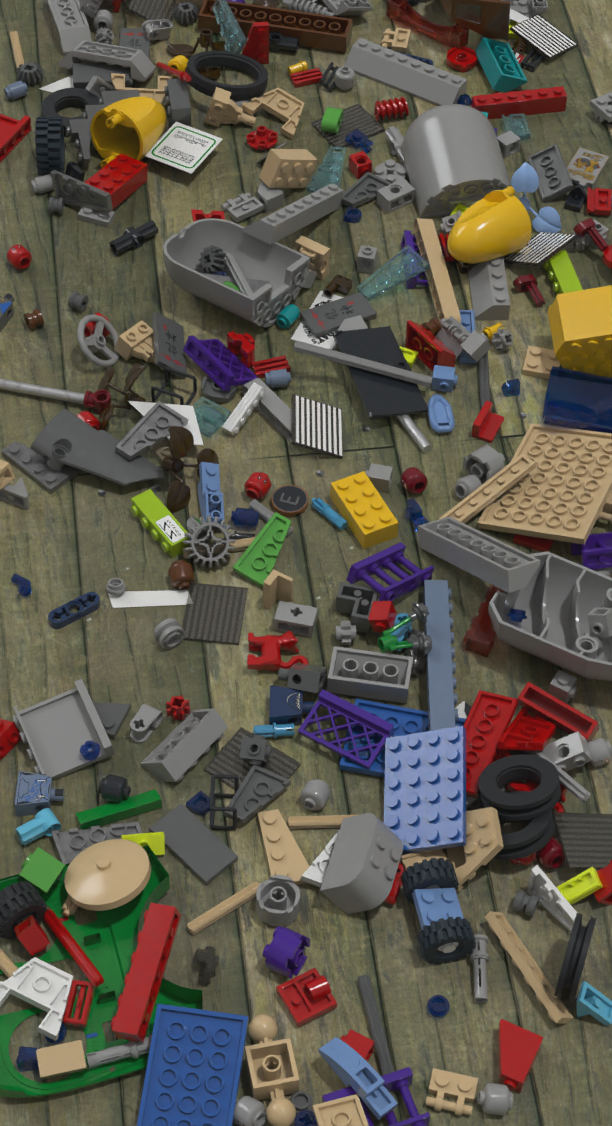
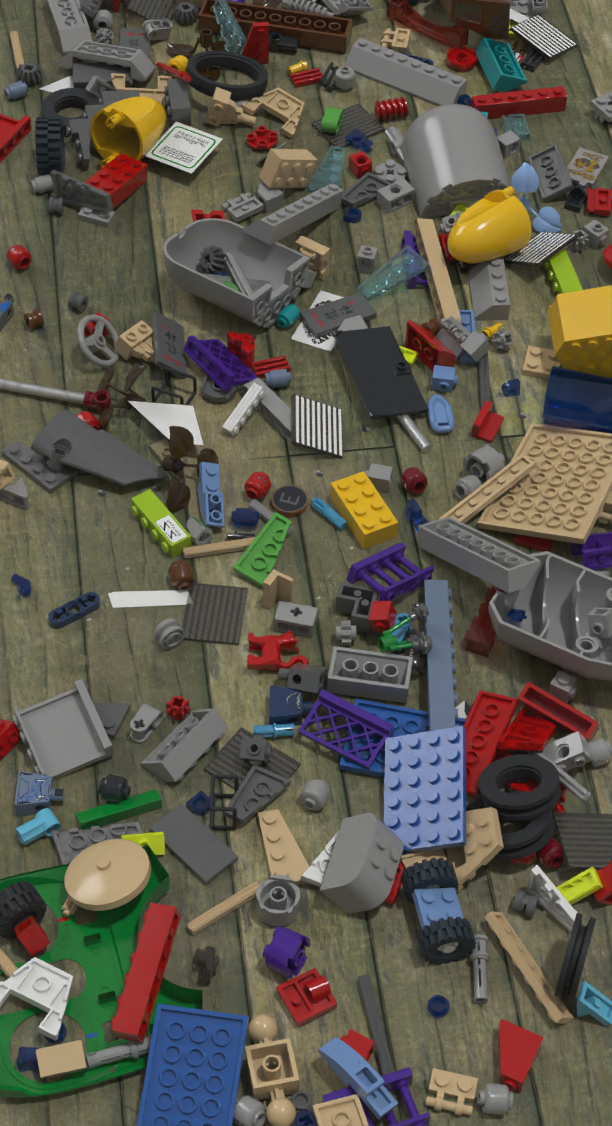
(41, 870): bright green head -> none
(73, 948): red axle -> none
(75, 171): black tile -> none
(87, 1006): red tile -> none
(90, 755): clear blue plate -> none
(115, 586): light grey plate -> none
(133, 237): black piece -> none
(150, 430): flat silver wing -> none
(209, 550): light grey gear -> none
(210, 416): clear light blue plate -> none
(324, 821): tan axle -> none
(338, 284): dark brown piece -> none
(362, 363): light grey axle -> none
(529, 283): dark red piece -> none
(589, 227): dark red piece -> none

